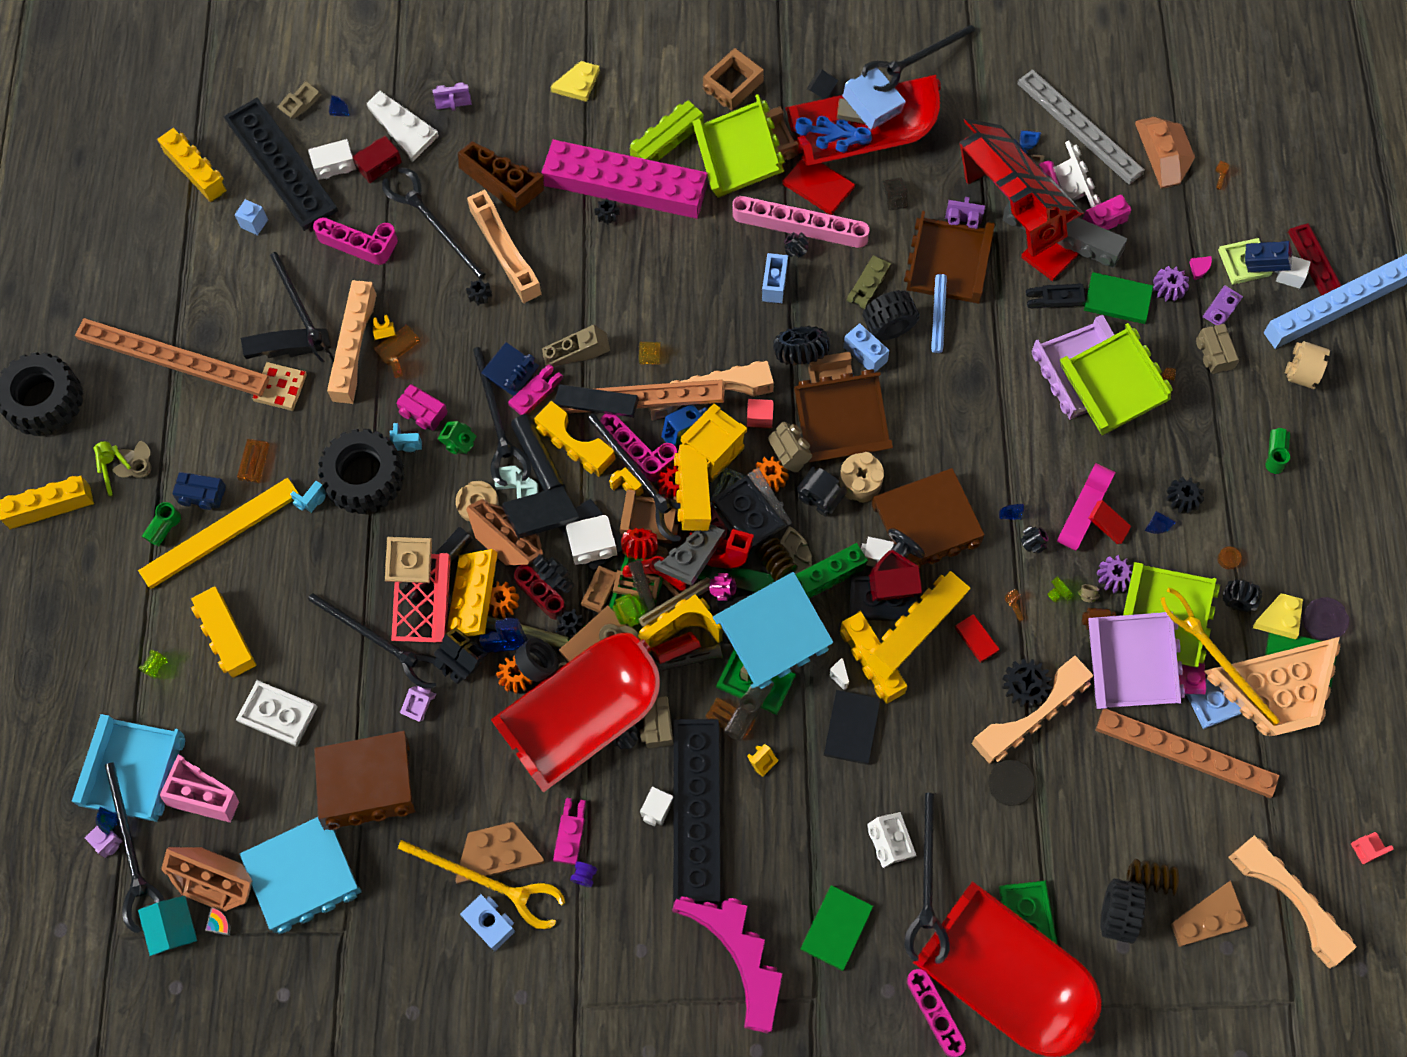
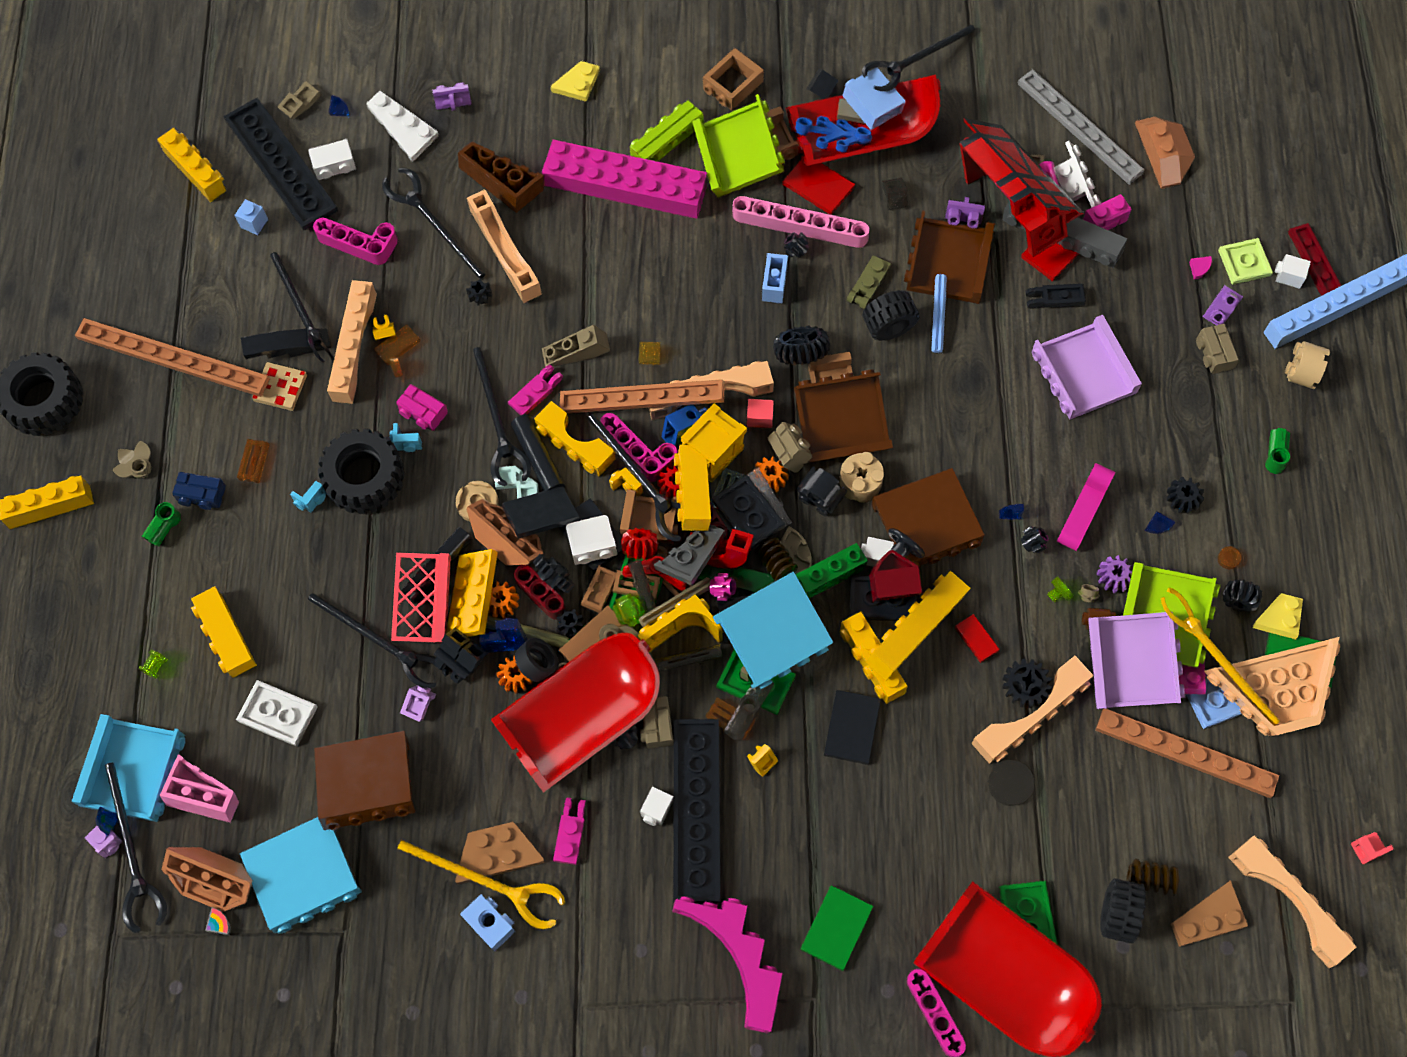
(104, 455): lime plant -> none
(167, 925): teal slope -> none
(217, 534): yellow tile -> none
(377, 159): dark red brick -> none
(408, 560): tan tile -> none
(457, 437): green brick -> none
(510, 369): dark blue hinge -> none
(583, 874): dark purple wheel -> none
(596, 400): black tile -> none
(607, 211): black gear -> none
(675, 647): red tile -> none
(839, 674): white slope -> none
(866, 348): light blue brick -> none
(891, 839): white bracket -> none
(927, 917): black piece -> none
(1011, 599): clear orange hand -> none
(1029, 139): blue tile -> none
(1109, 522): red tile -> none
(1117, 380): lime panel -> none
(1118, 298): green tile -> none
(1169, 374): clear orange hand -> none
(1171, 283): medium lavender gear -> none
(1222, 168): clear orange hand -> none
(1268, 256): dark blue brick -> none
(1325, 619): clear purple tile -> none

